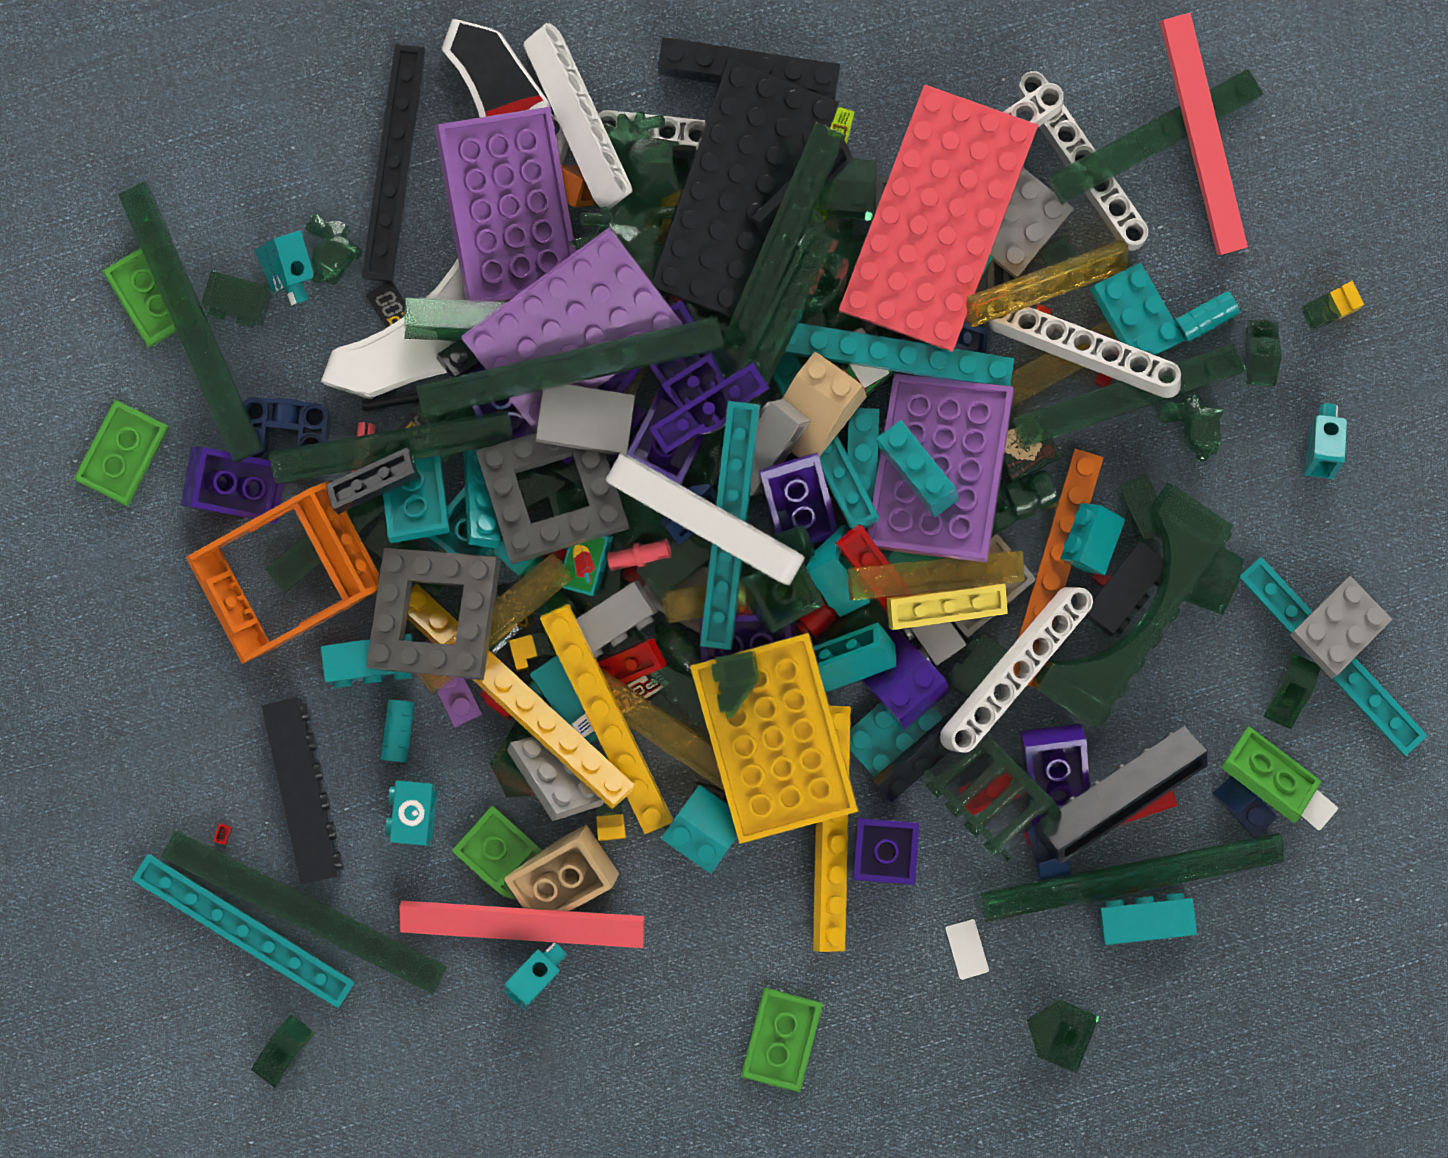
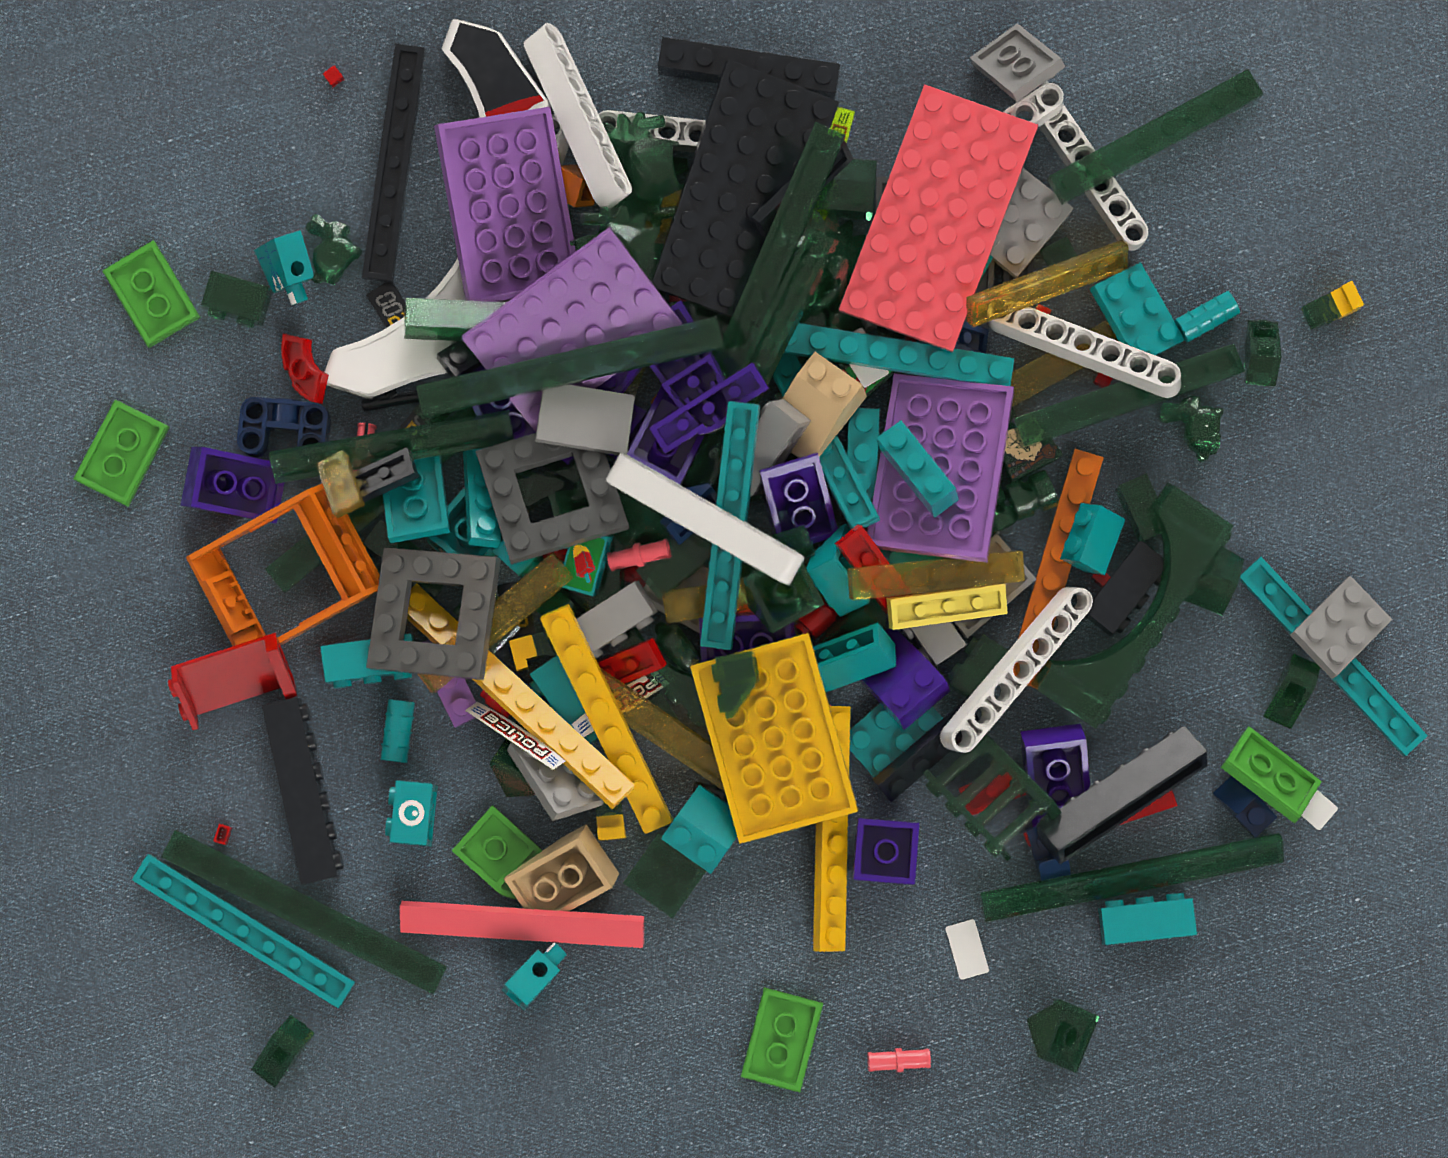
(190, 322): clear green plate -> none
(231, 677): none -> red panel
(302, 370): none -> red tile
(333, 76): none -> red piece
(340, 484): none -> clear yellow plate
(516, 735): none -> sticker
(664, 877): none -> clear green plate
(899, 1060): none -> coral pin
(1017, 62): none -> light grey plate
(1203, 133): coral tile -> none
(1325, 443): teal torso -> none

